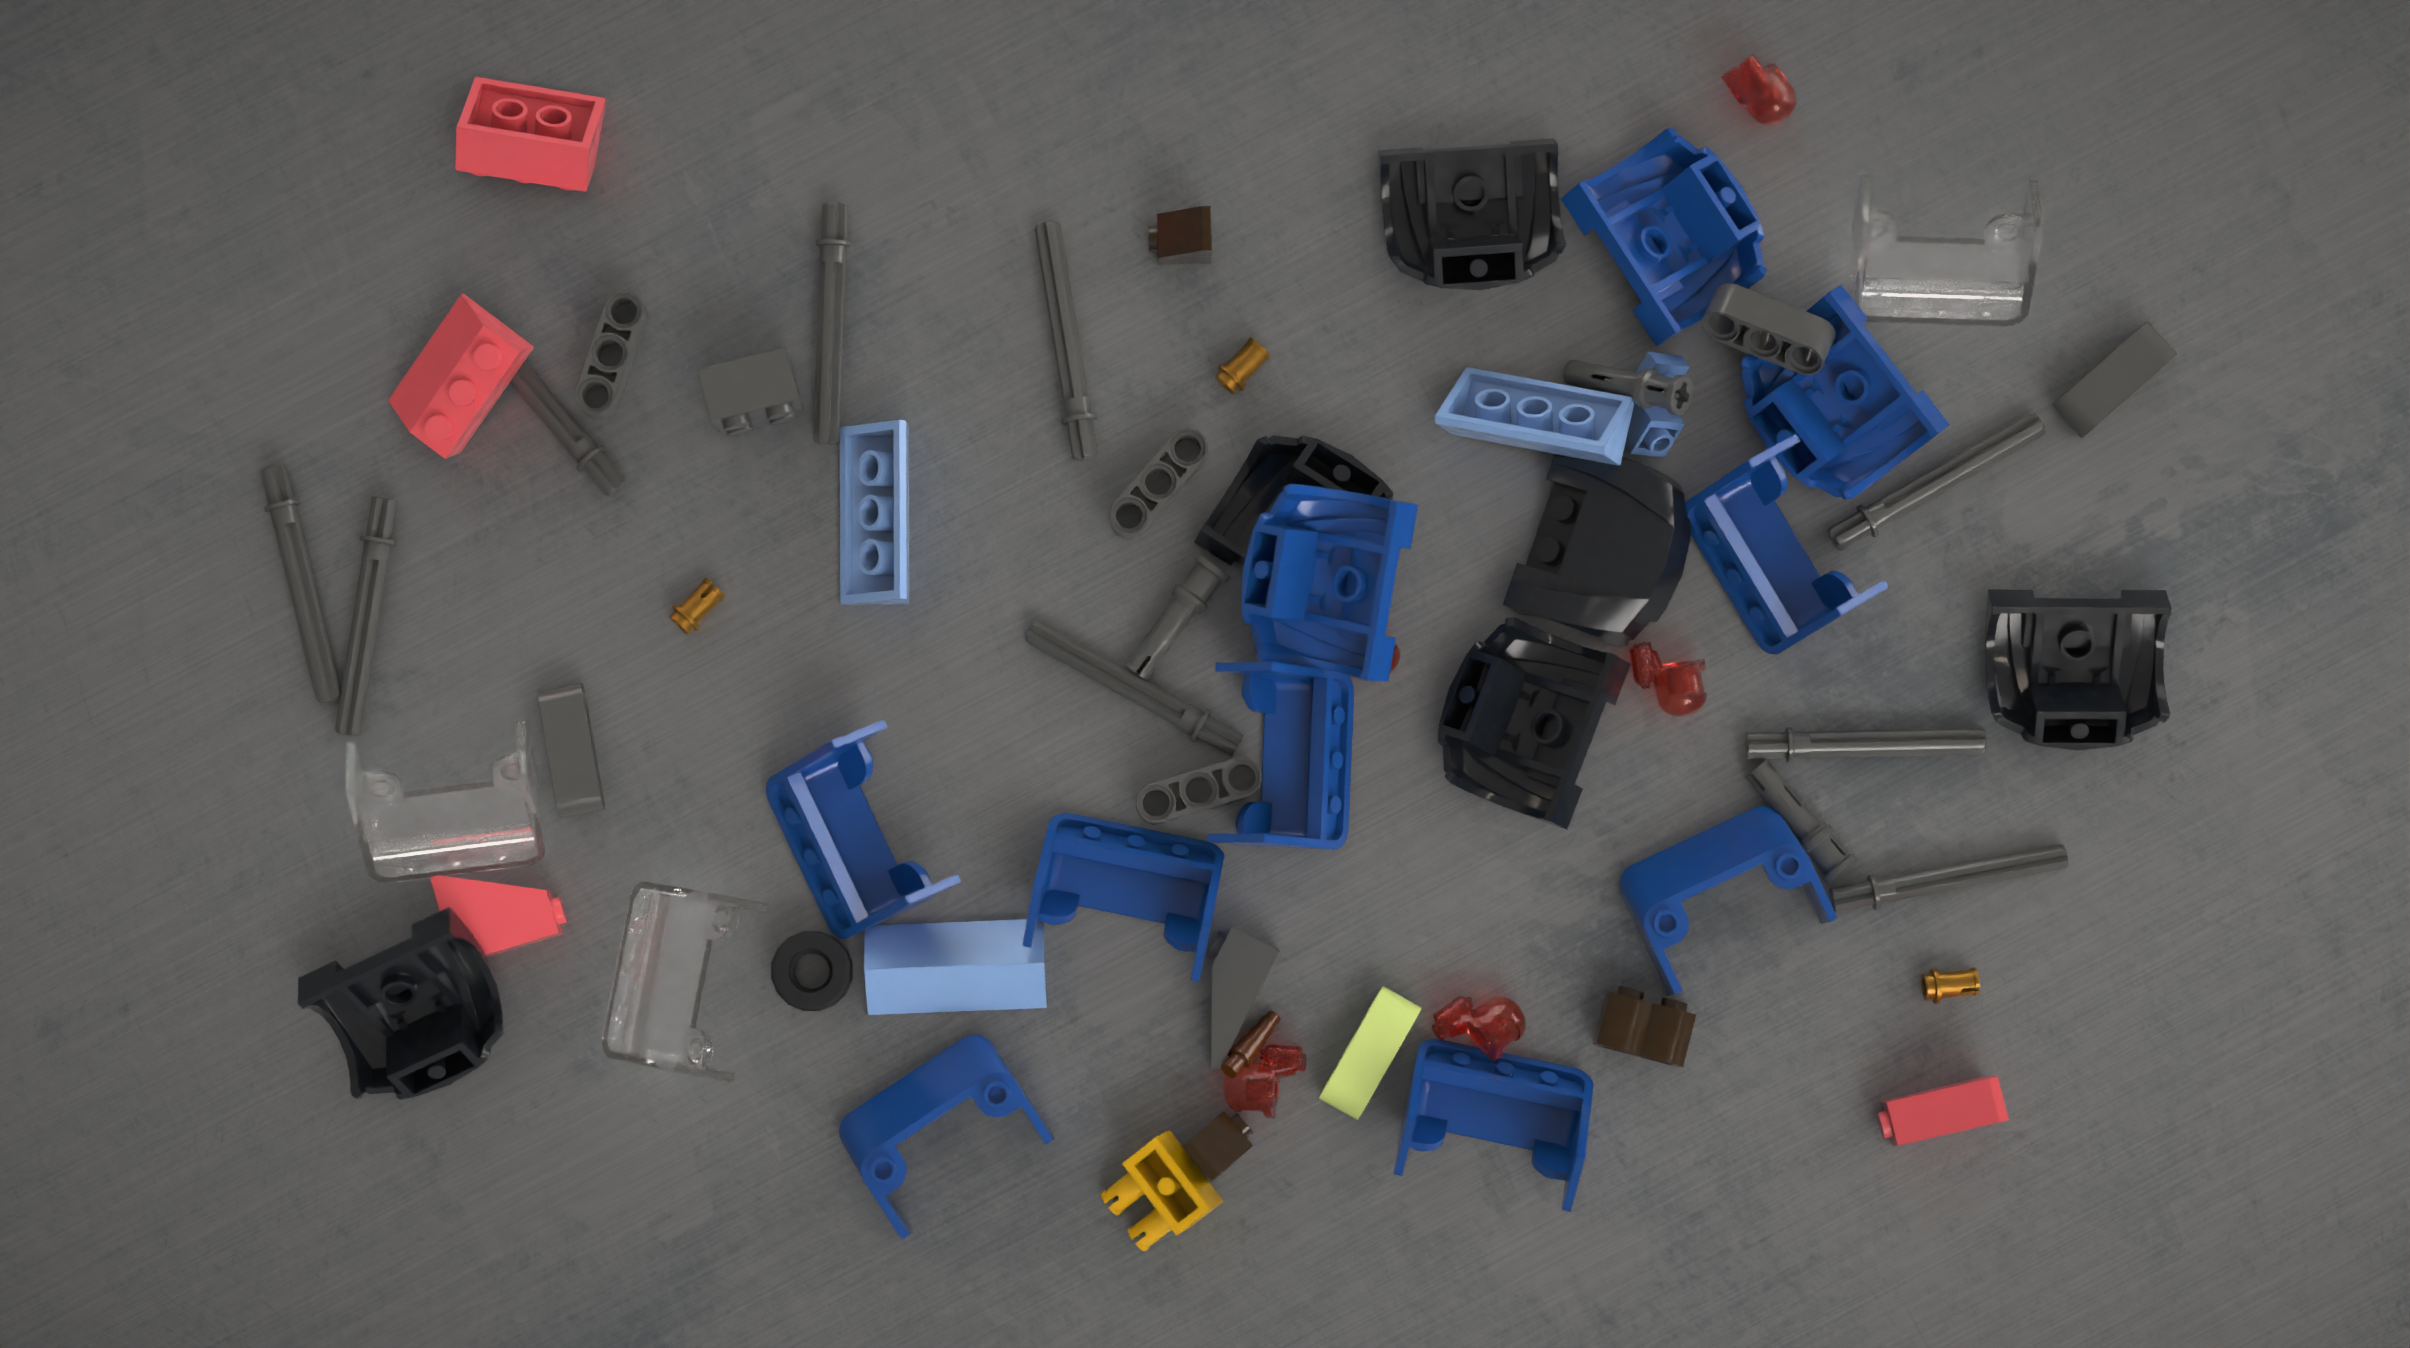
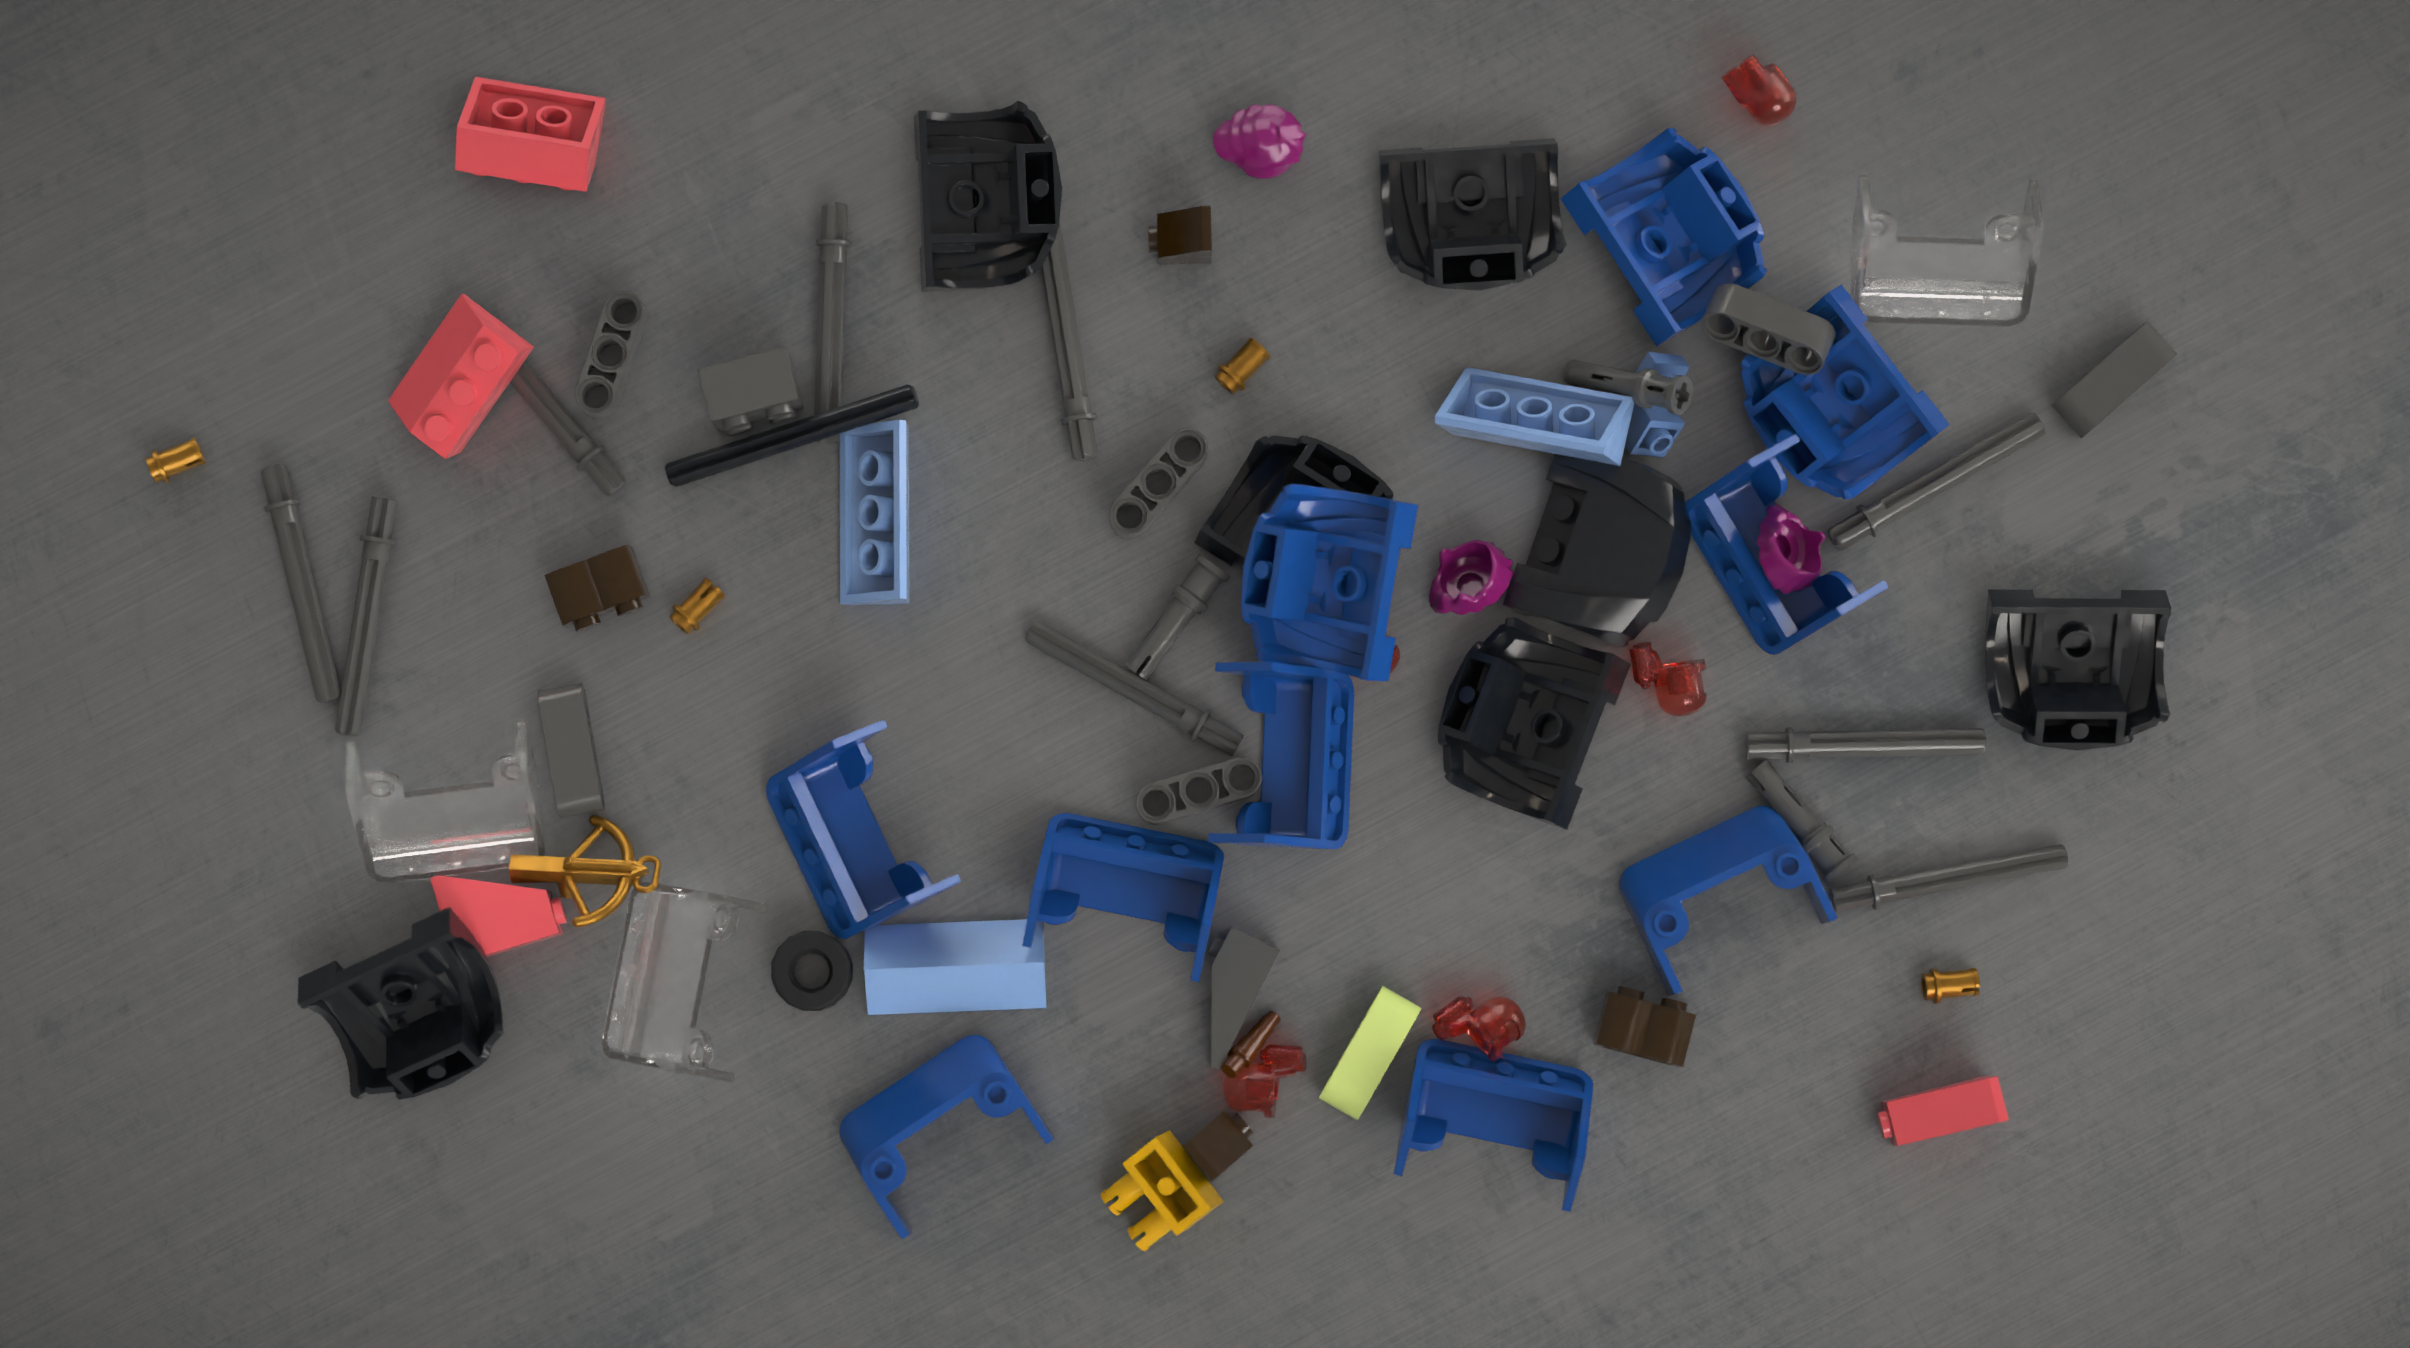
(174, 460): none -> pearl gold pin
(573, 870): none -> pearl gold piece
(598, 587): none -> dark brown brick
(792, 435): none -> black axle
(985, 197): none -> black piece
(1260, 140): none -> magenta hair
(1469, 578): none -> magenta hair
(1788, 550): none -> magenta hair

